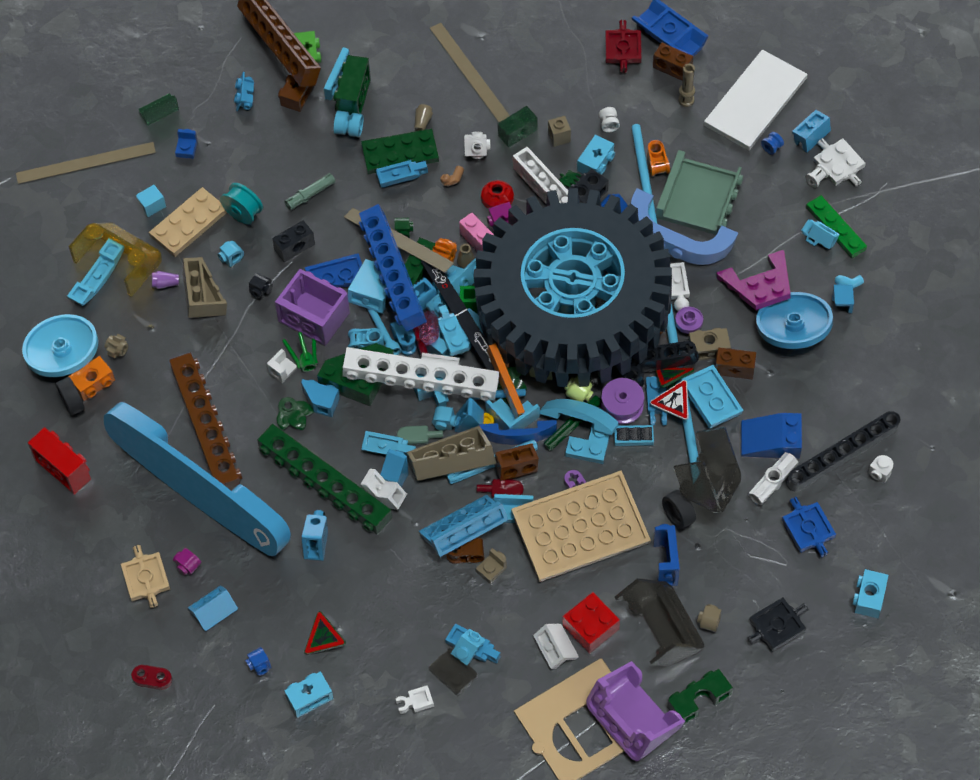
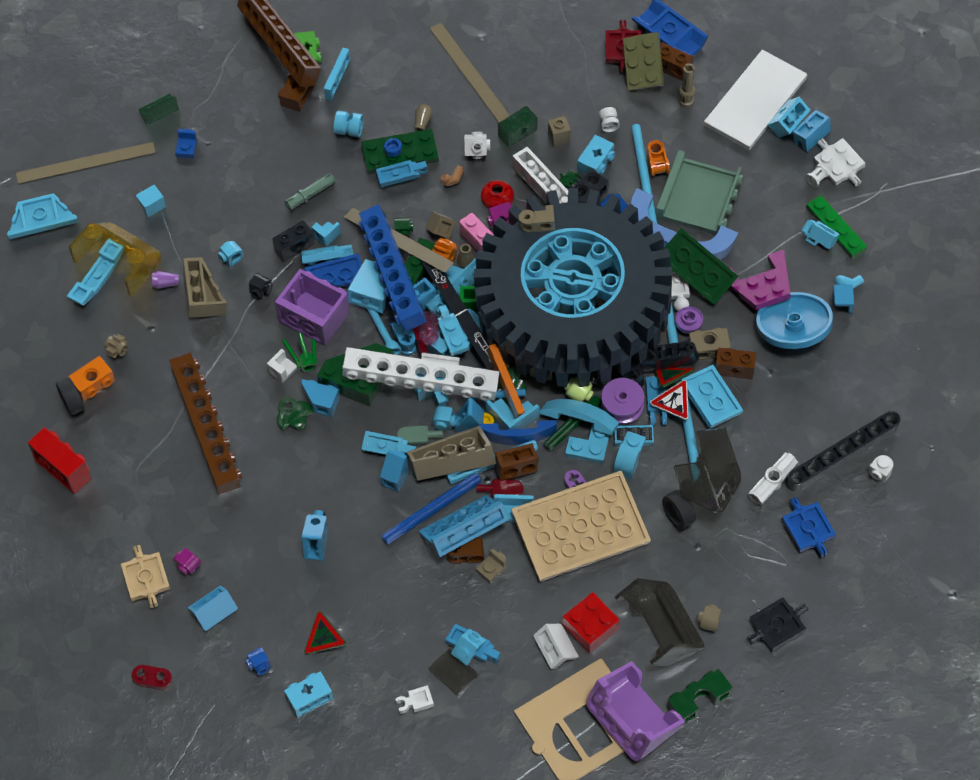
(40, 215): none -> medium azure wing
(60, 345): medium azure dish -> none
(188, 222): tan plate -> none
(235, 509): dark azure piece -> none
(241, 203): teal wheel -> none
(244, 86): dark azure hinge -> none
(275, 437): dark green brick -> none
(326, 233): none -> medium azure panel
(326, 253): none -> medium azure hinge
(353, 85): dark green brick -> none
(365, 337): medium azure piece -> none
(386, 492): white brick -> none
(393, 147): none -> blue tile
(431, 508): none -> blue axle
(440, 225): none -> dark tan panel
(537, 220): none -> dark tan leg
(628, 454): none -> medium azure brick
(643, 61): none -> olive plate
(666, 537): blue panel -> none
(699, 266): none -> dark green plate
(772, 143): blue wheel -> none
(772, 436): blue slope -> none
(788, 117): none -> medium azure brick
(875, 583): medium azure brick -> none

